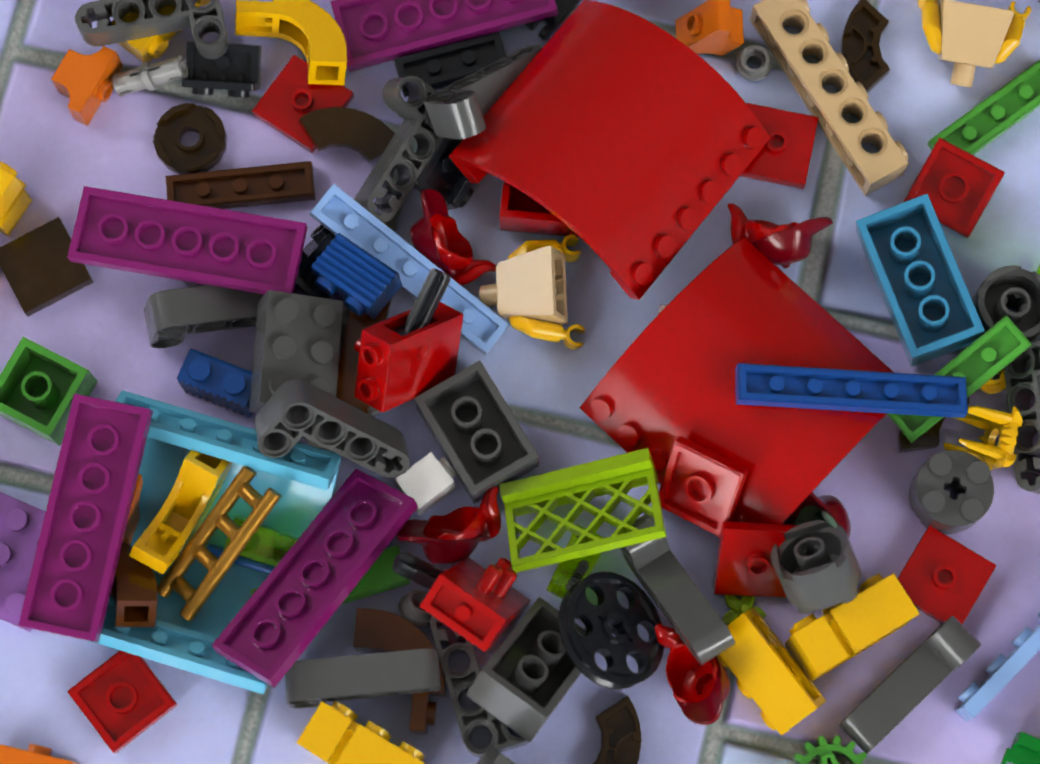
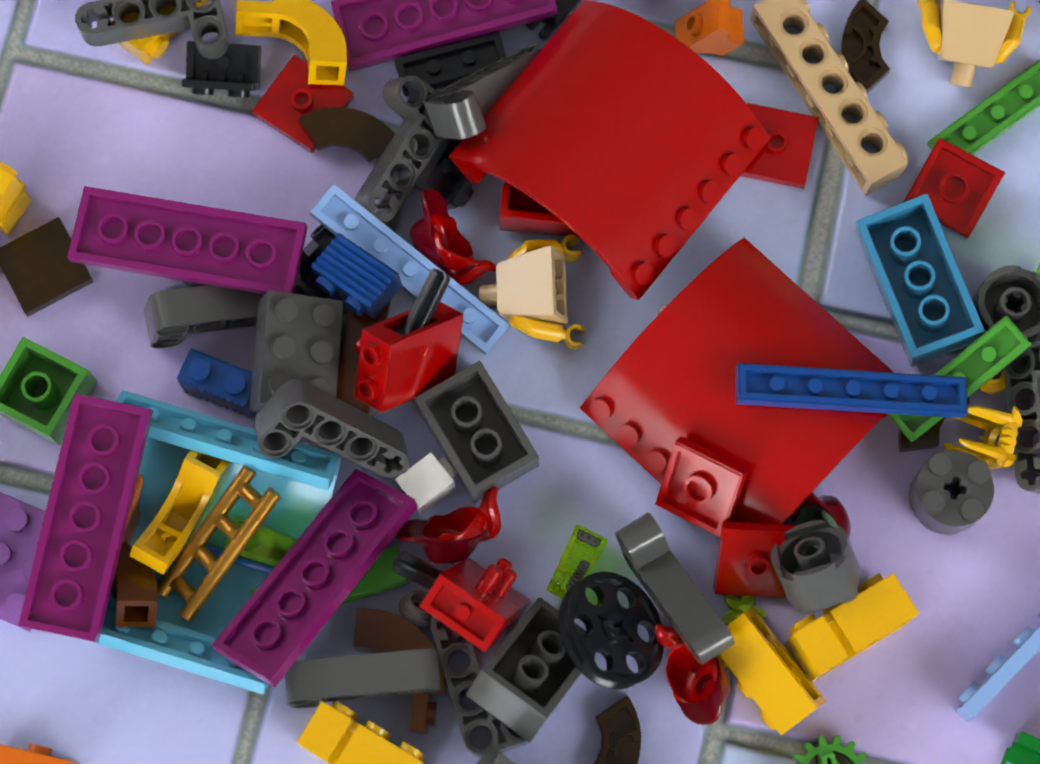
(87, 81): orange brick -> none
(122, 699): red plate -> none
(150, 75): light grey pin -> none
(204, 153): dark brown tile -> none
(244, 186): reddish brown tile -> none
(579, 486): lime fence -> none
(757, 54): light grey plate -> none
(779, 243): dark red hair -> none
(909, 684): dark grey beam -> none
(944, 576): red plate -> none

